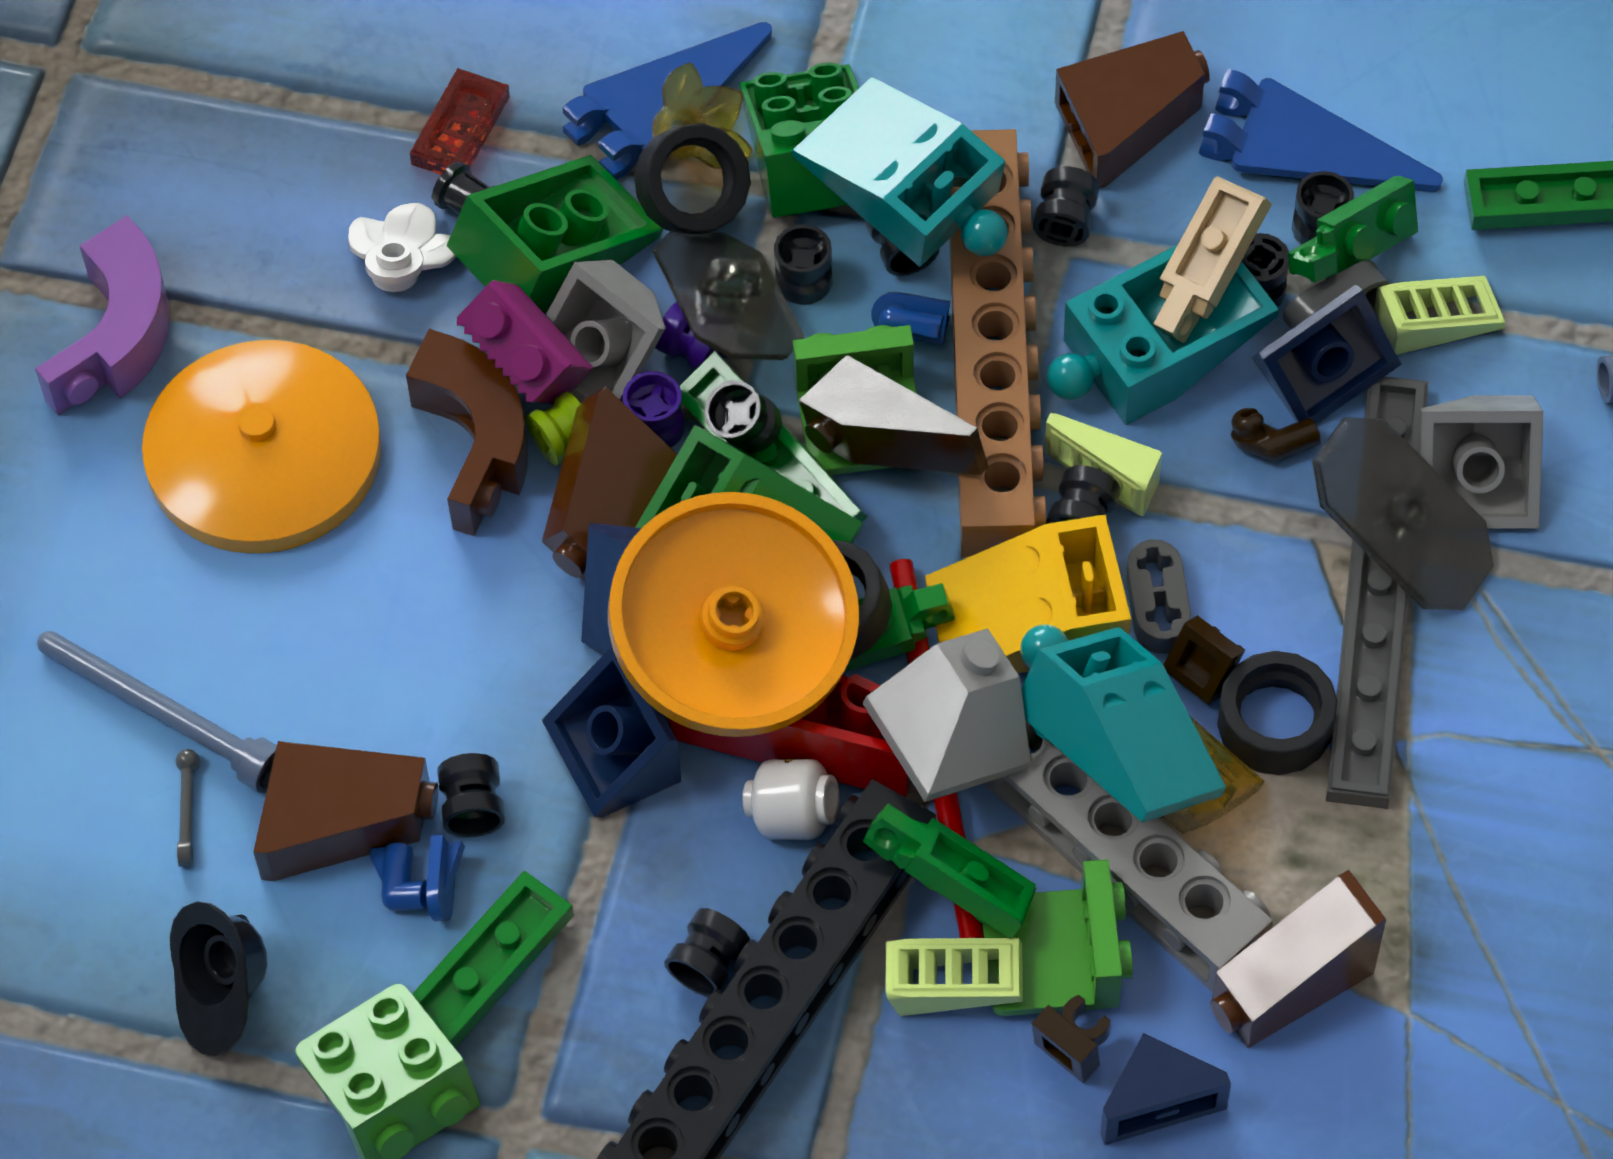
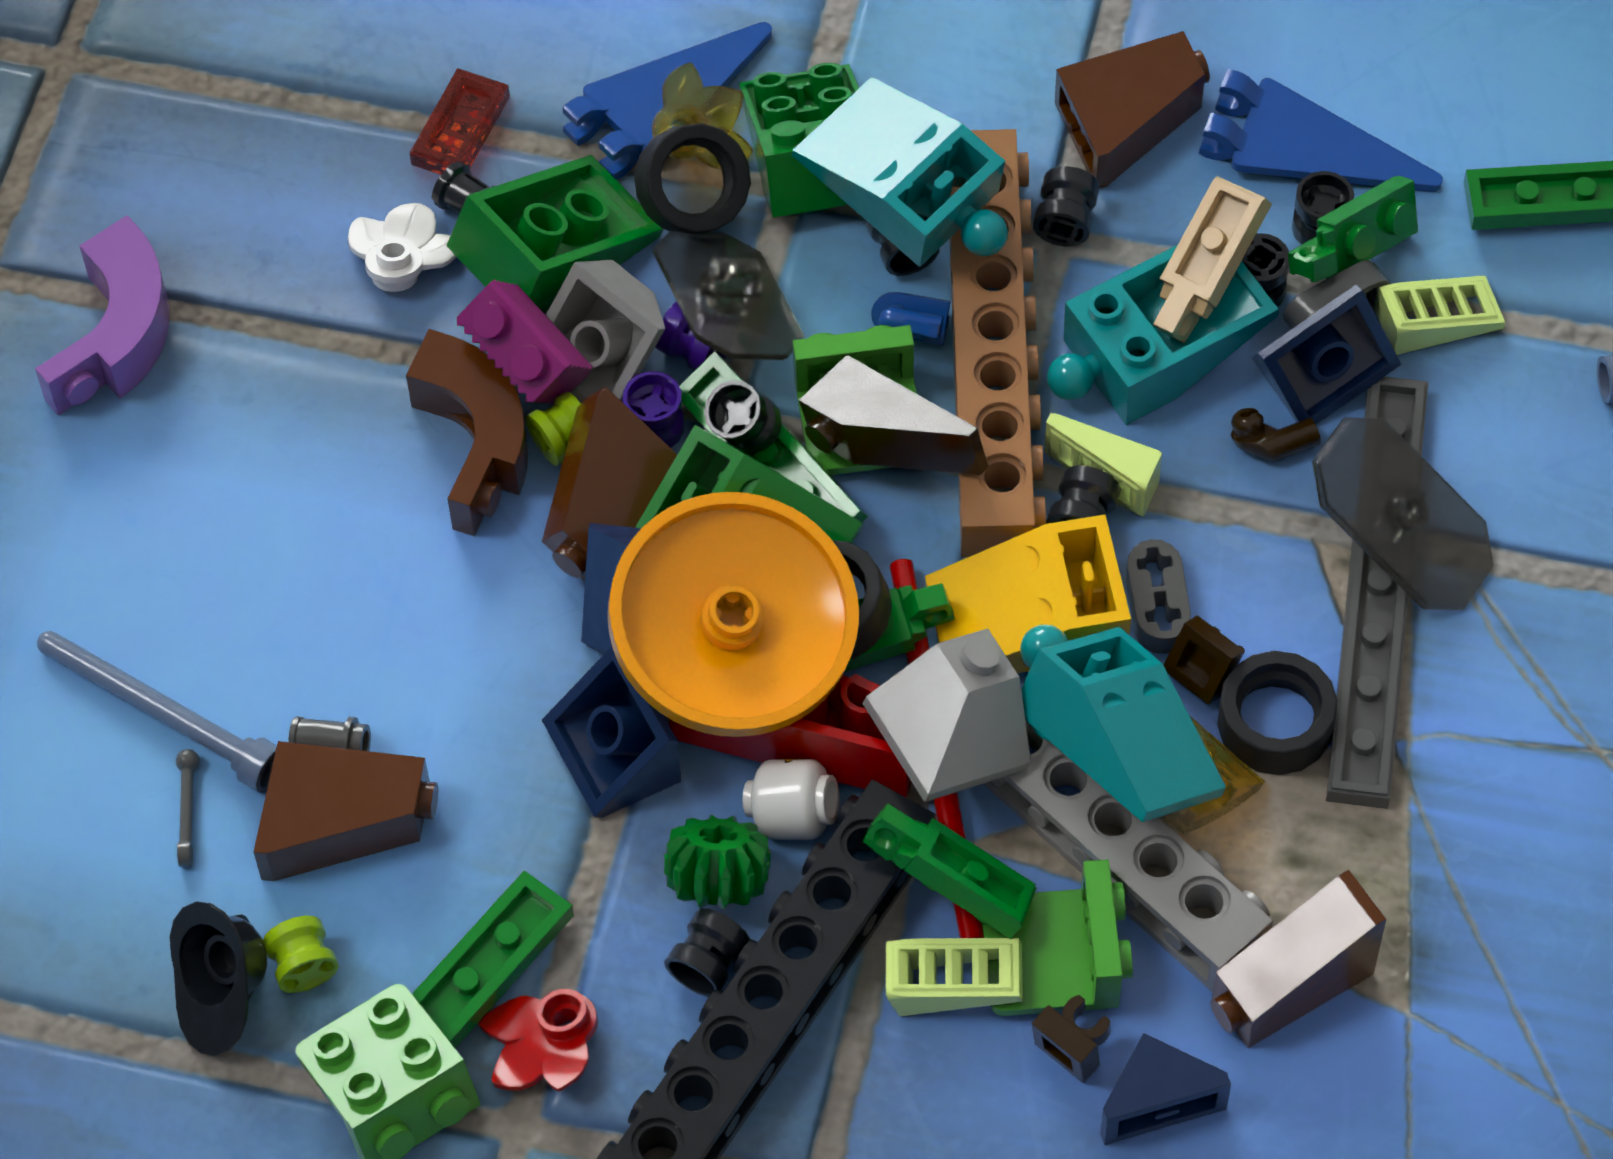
(262, 446): light orange dish -> none
(300, 954): none -> lime wheel
(331, 733): none -> dark grey pin
(437, 893): blue piece -> none
(470, 794): black wheel -> none
(537, 1043): none -> red plate
(717, 861): none -> green gear
(803, 264): black wheel -> none
(1489, 454): light grey slope -> none

